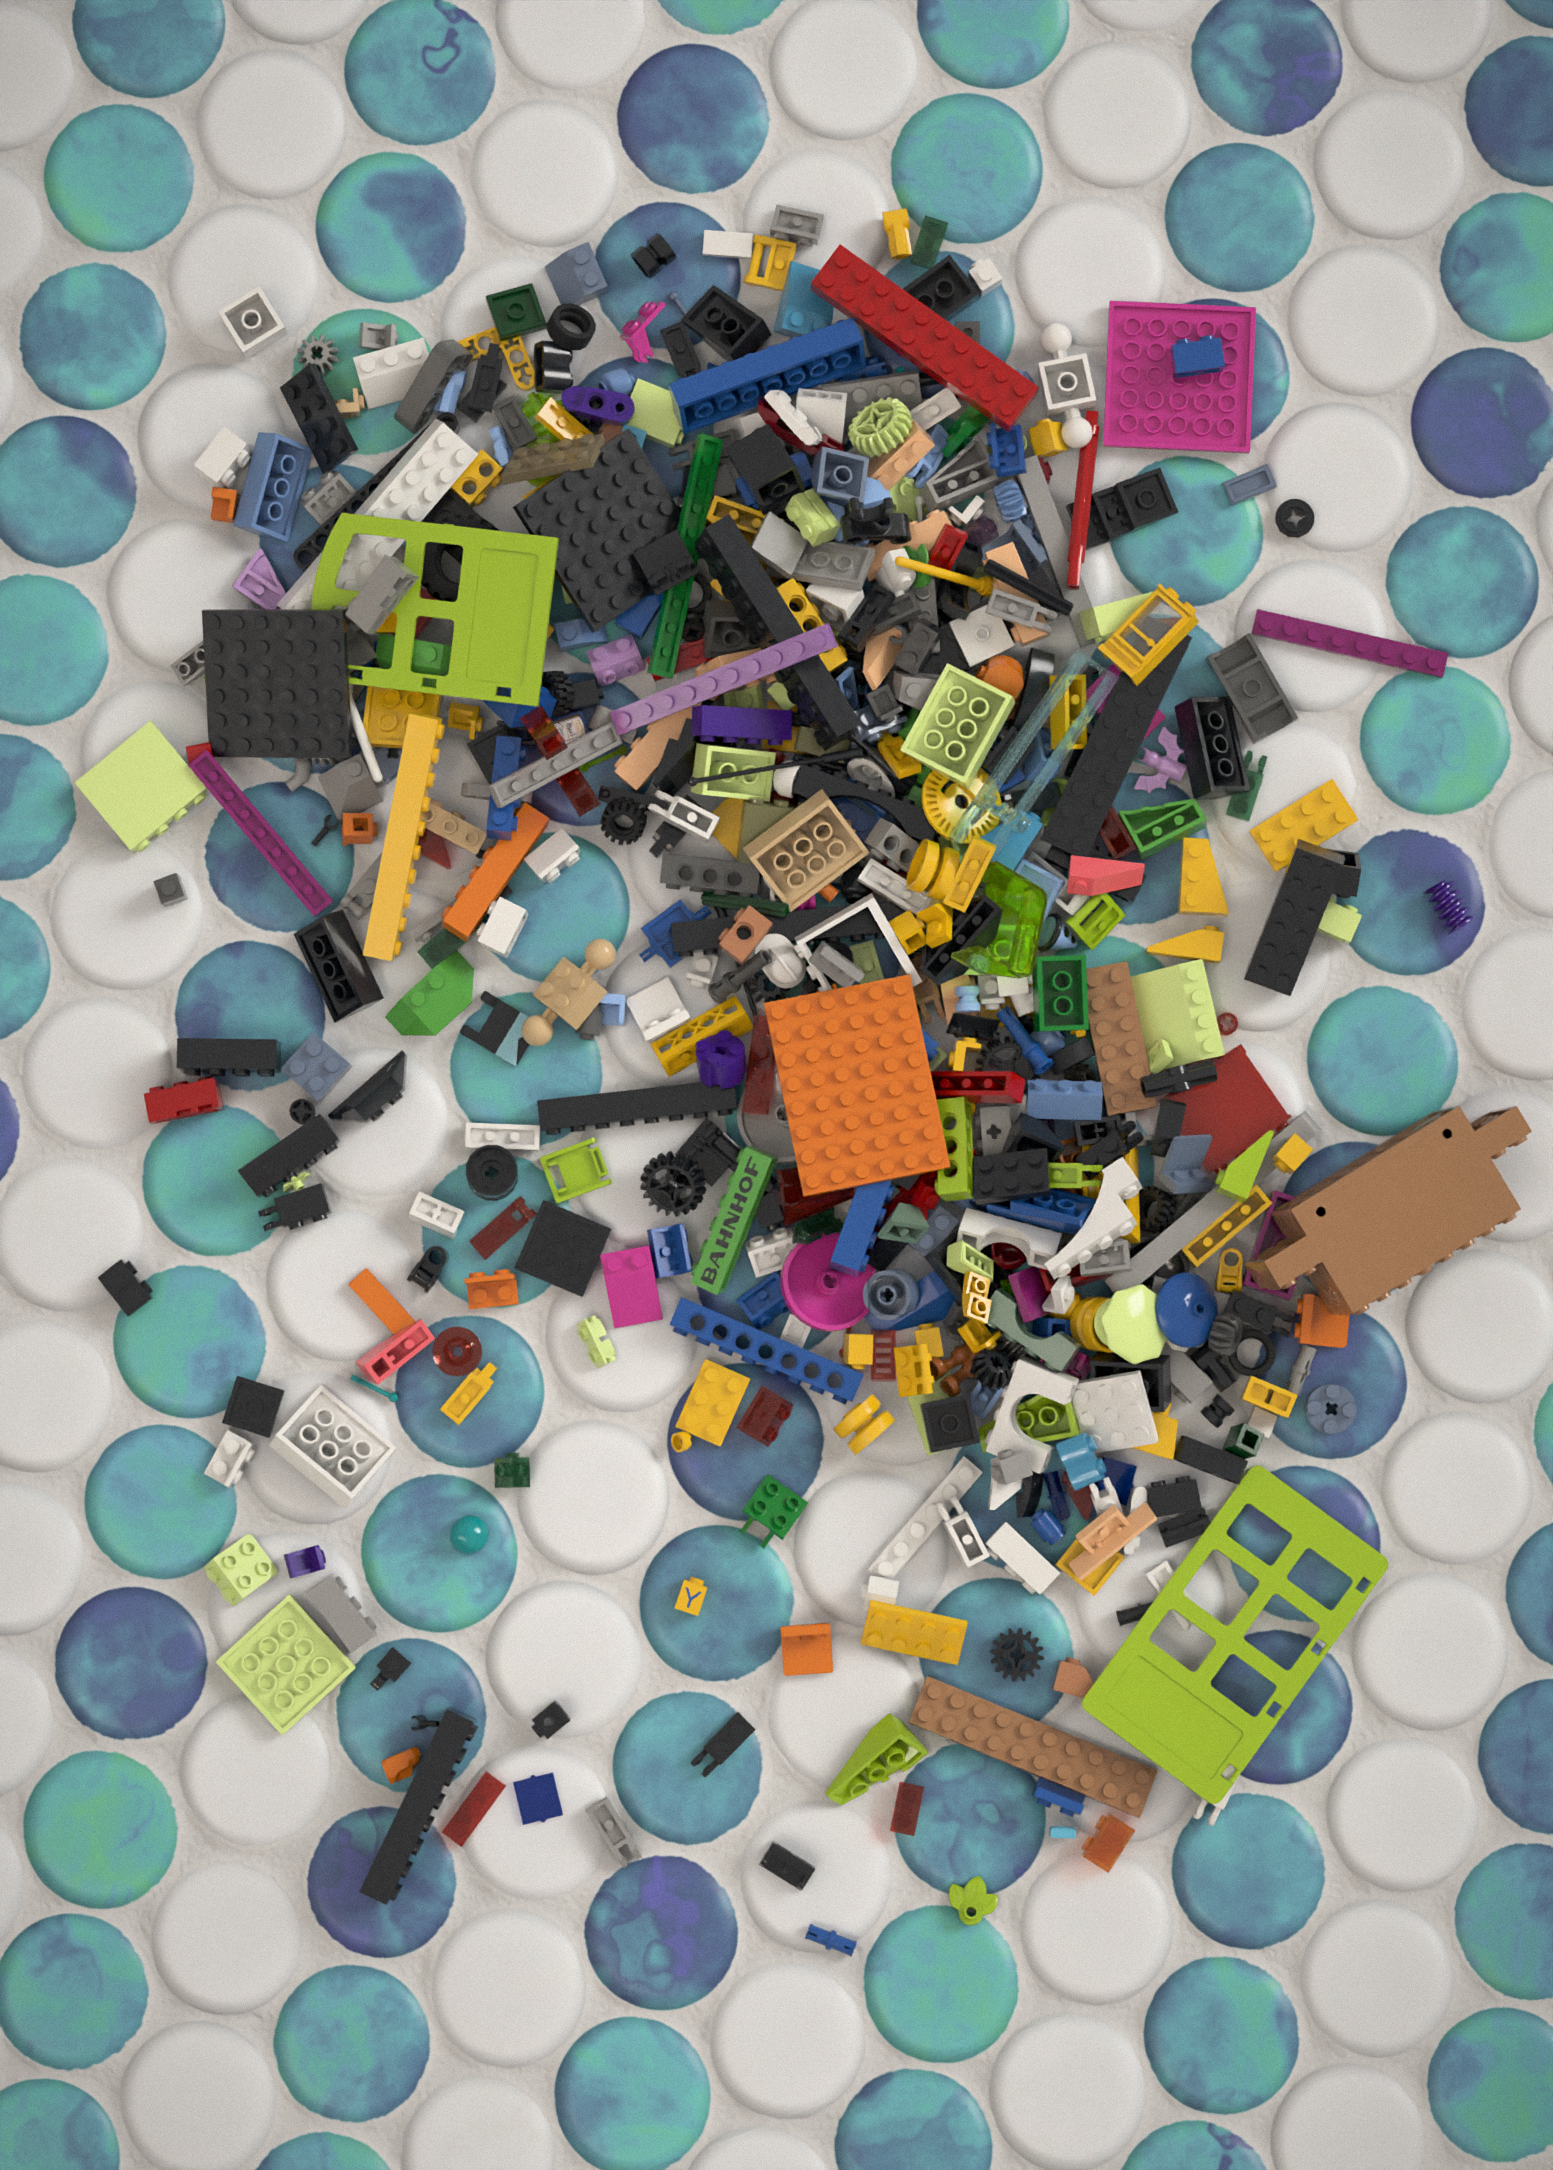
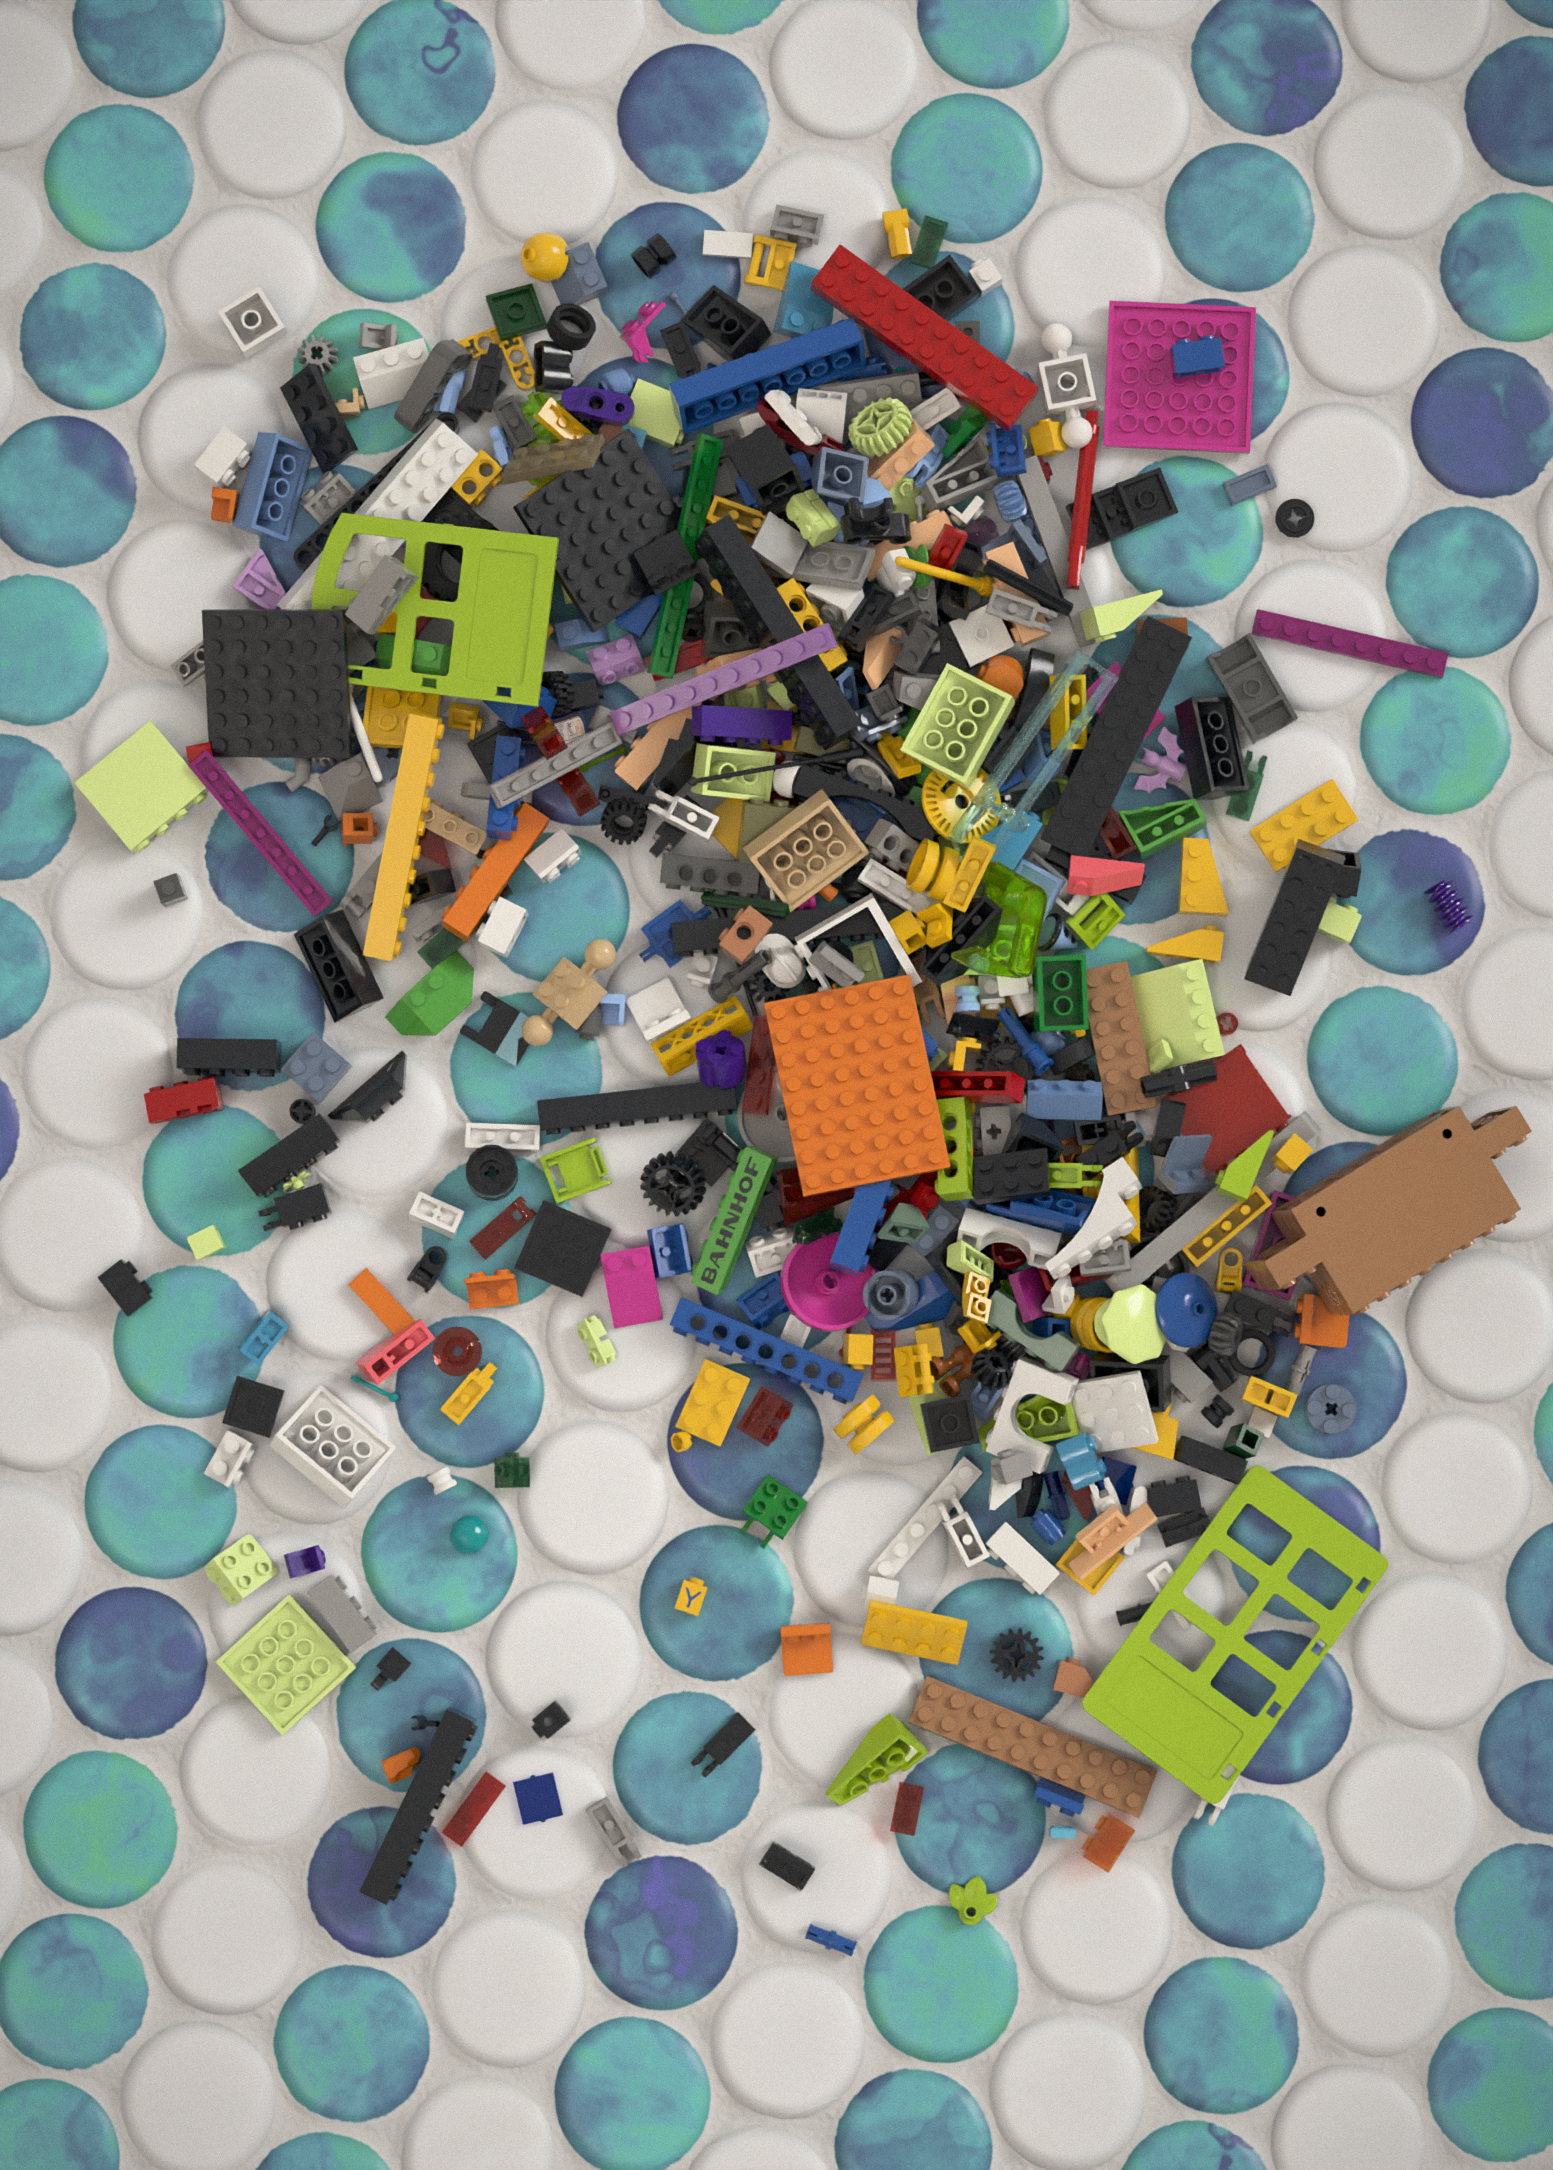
(206, 1242): none -> yellowish green panel
(263, 1337): none -> dark azure hinge
(432, 886): none -> black slope
(442, 1480): none -> white wheel
(544, 257): none -> yellow cylinder
(1149, 634): yellow door -> none

